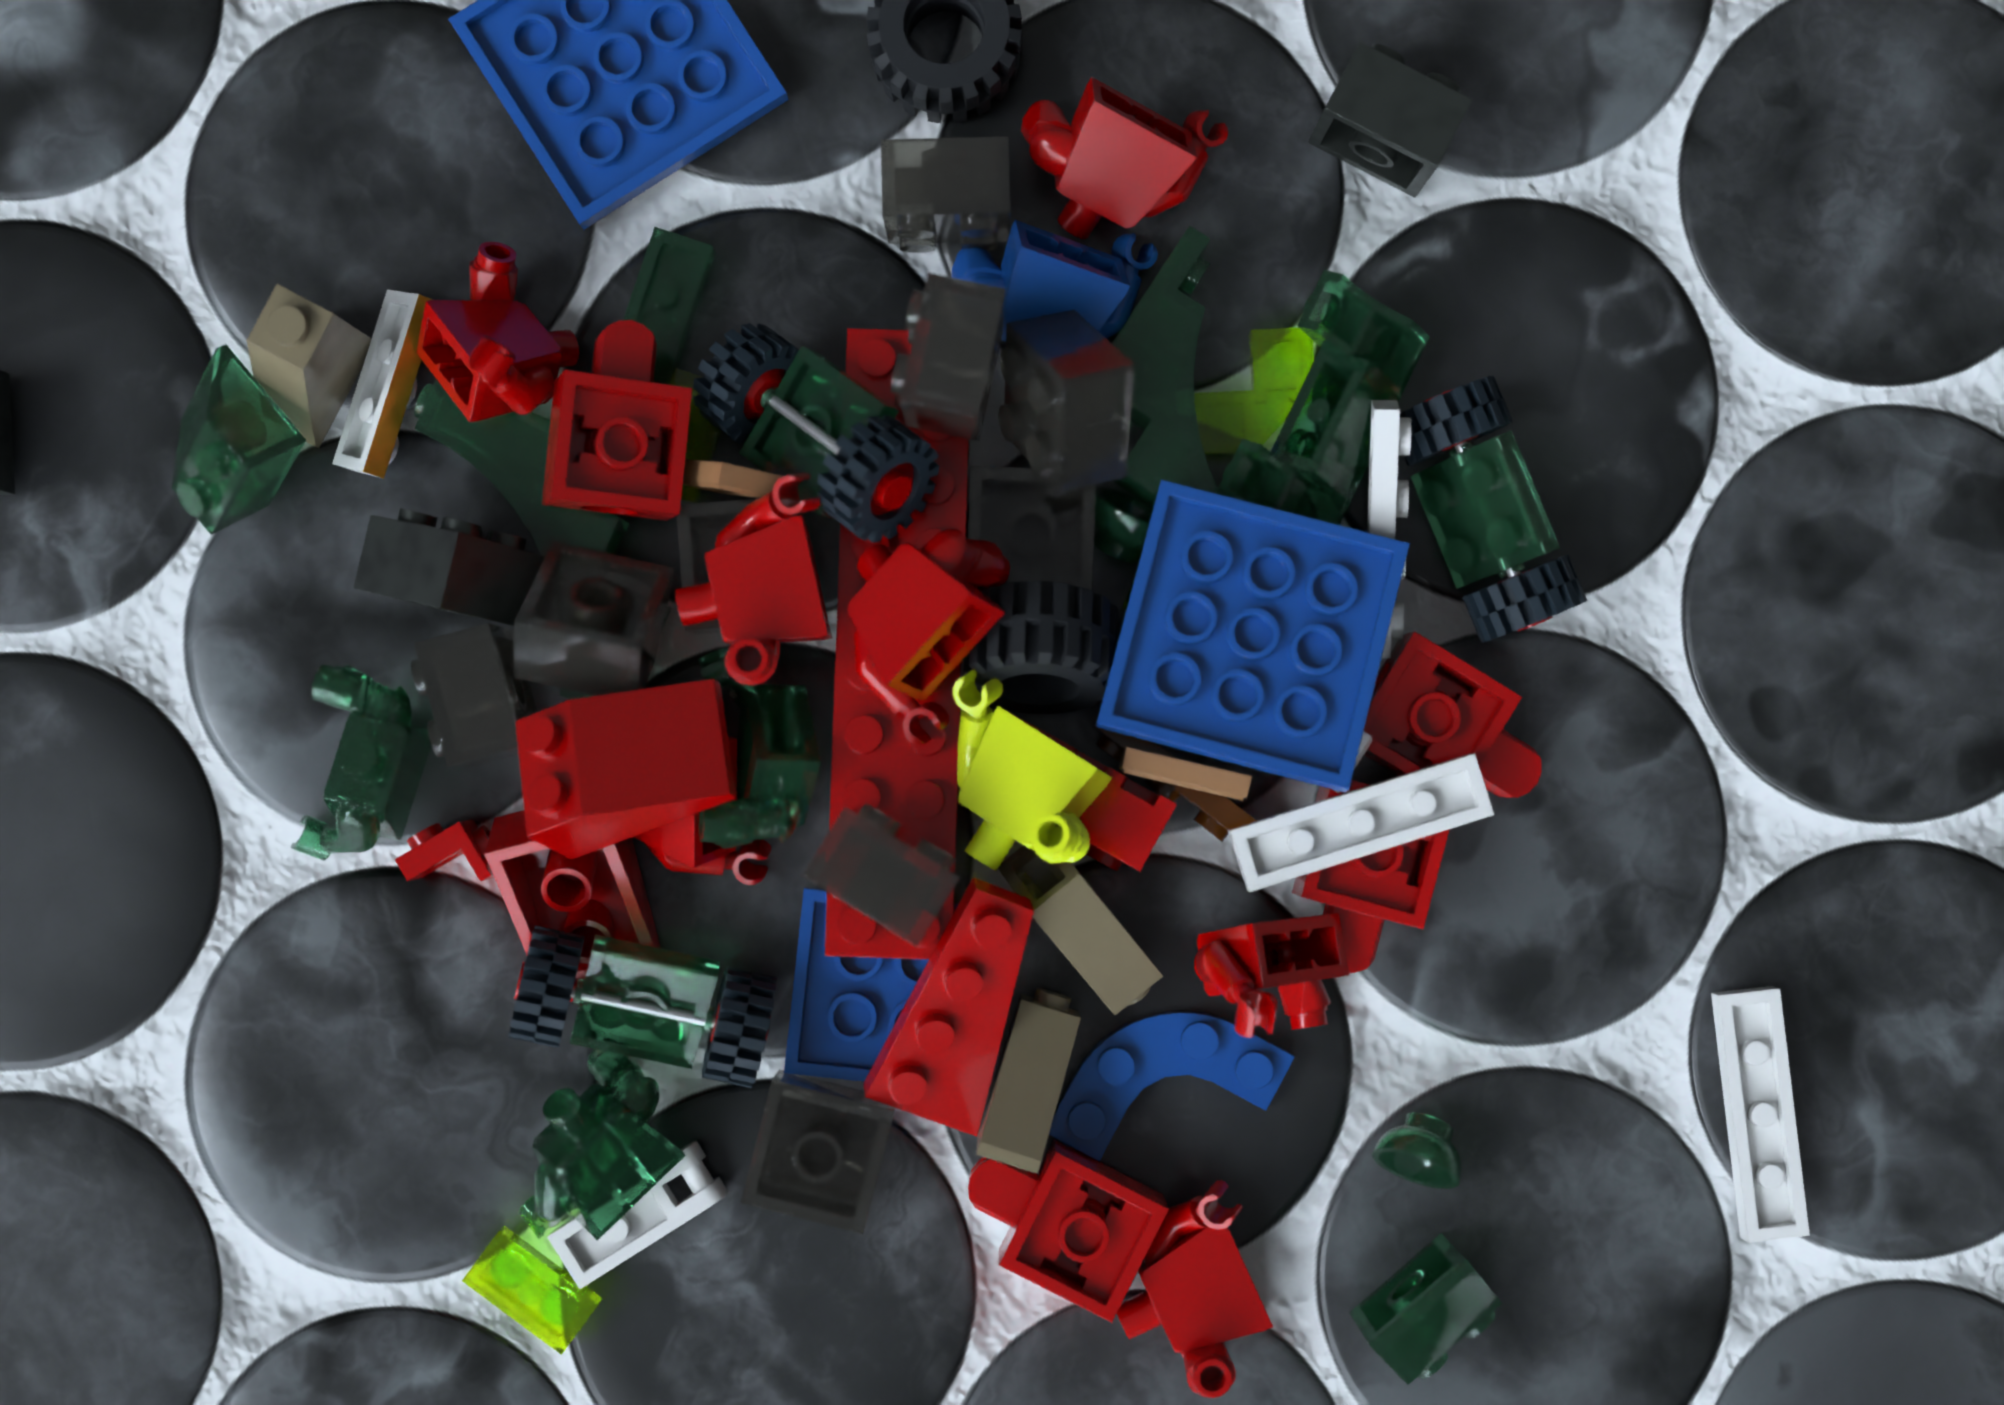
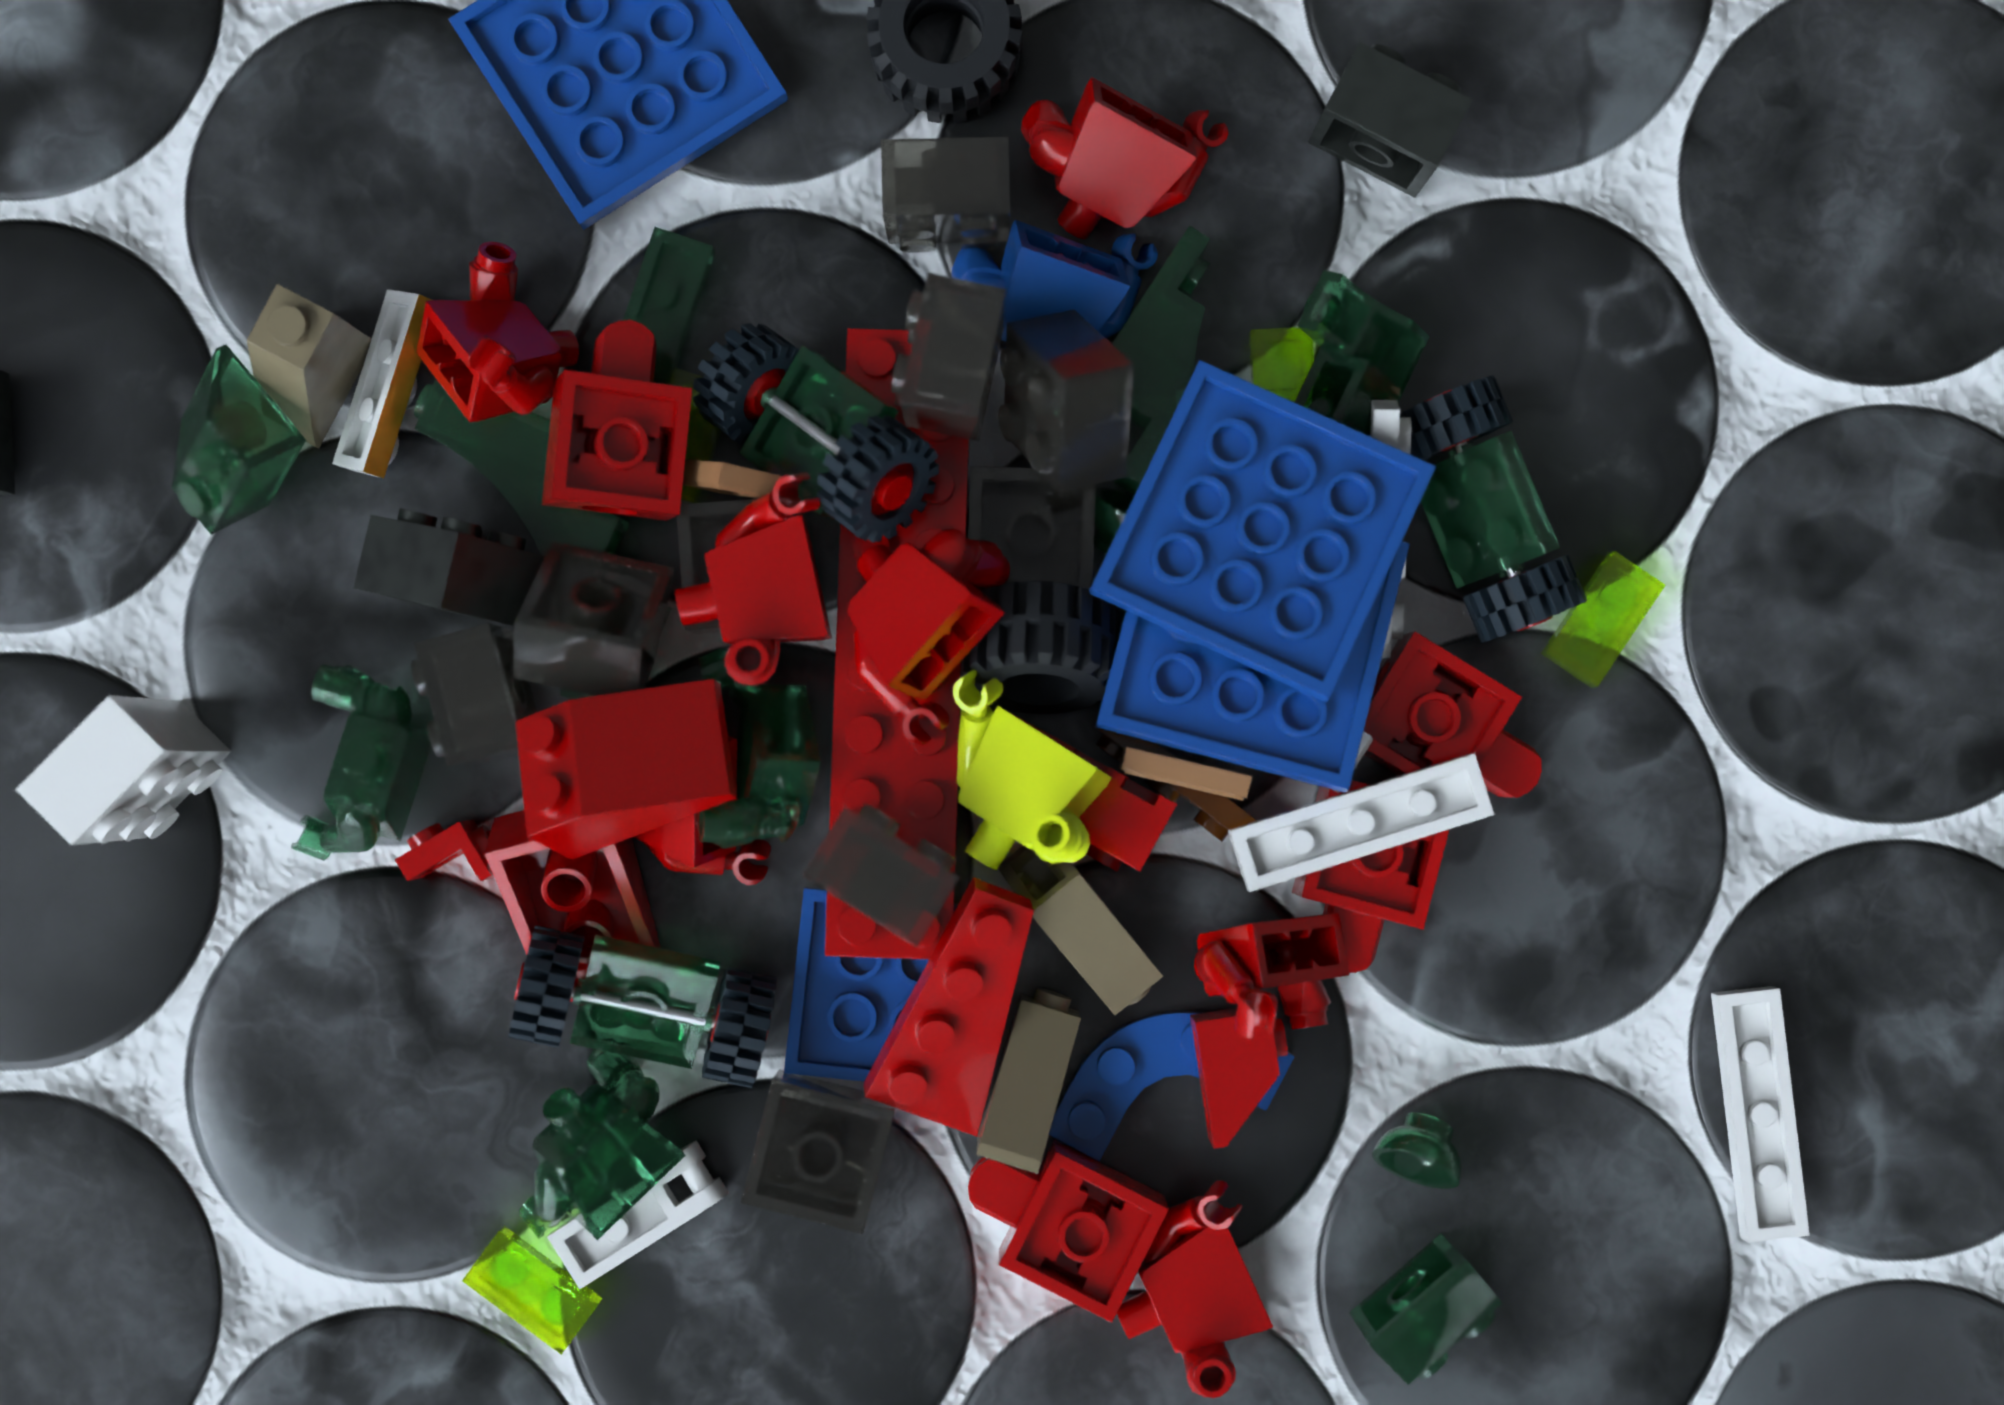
(125, 771): none -> white brick
(1233, 1070): none -> red slope
(1262, 530): none -> blue plate
(1602, 626): none -> clear neon green plate

